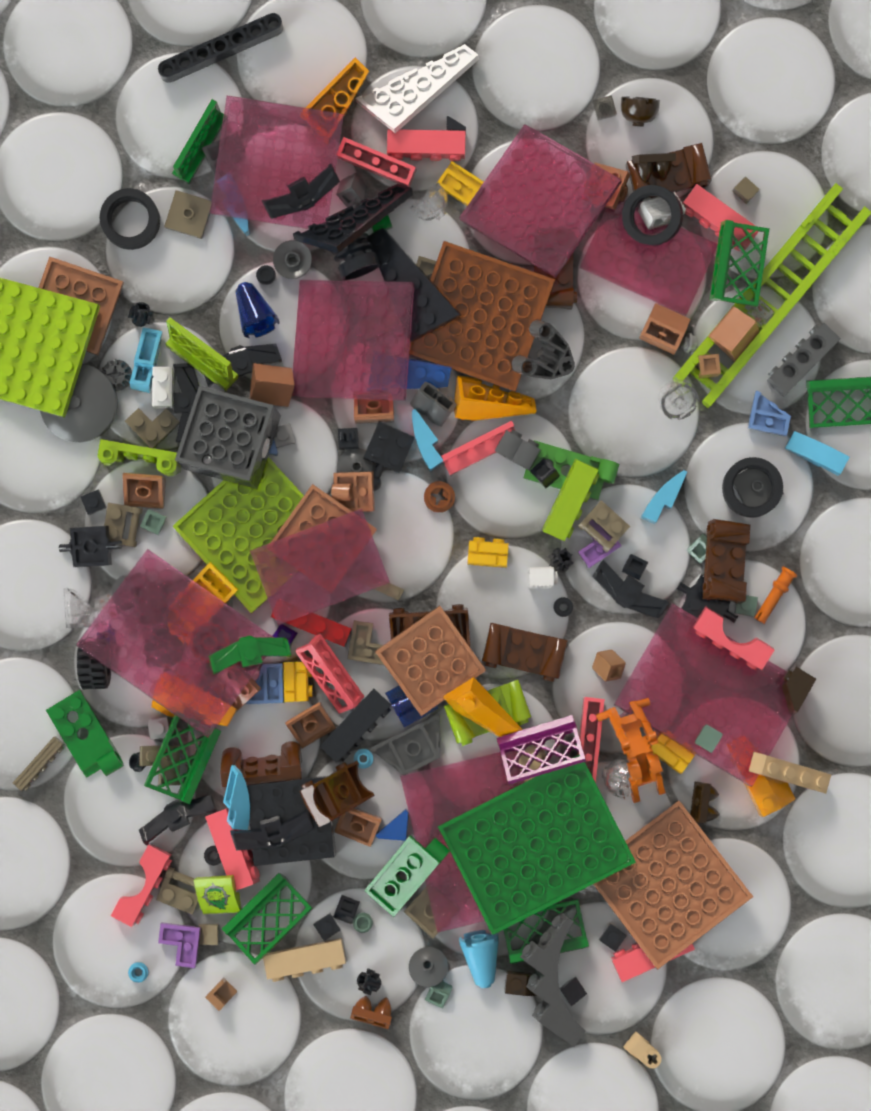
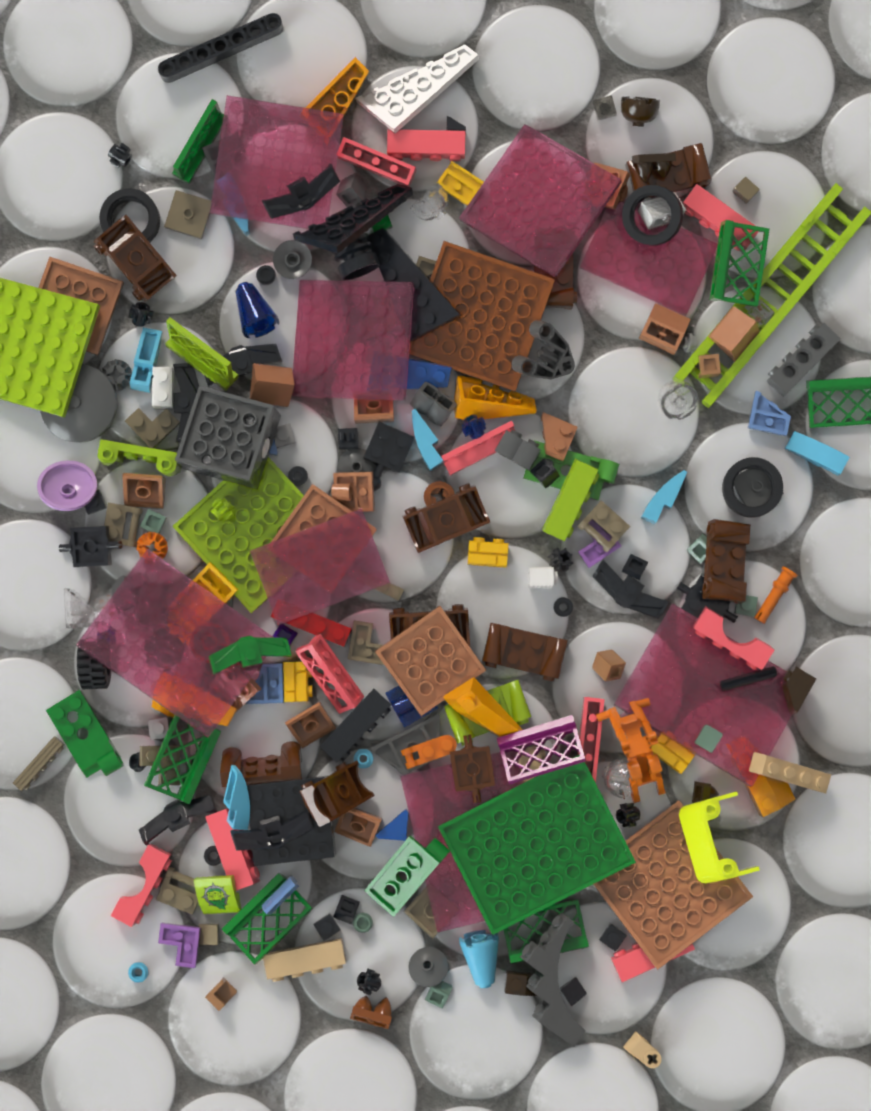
(67, 478): none -> lavender dish
(120, 155): none -> black gear
(135, 258): none -> reddish brown piece
(148, 538): none -> orange gear
(222, 509): none -> lime gear
(280, 895): none -> medium blue slope
(298, 482): none -> black plate
(429, 750): none -> orange plate
(446, 518): none -> reddish brown piece
(472, 768): none -> reddish brown plate
(473, 426): none -> clear blue gear
(557, 436): none -> nougat wing
(628, 815): none -> black gear
(700, 843): none -> neon yellow windscreen
(748, 678): none -> black axle

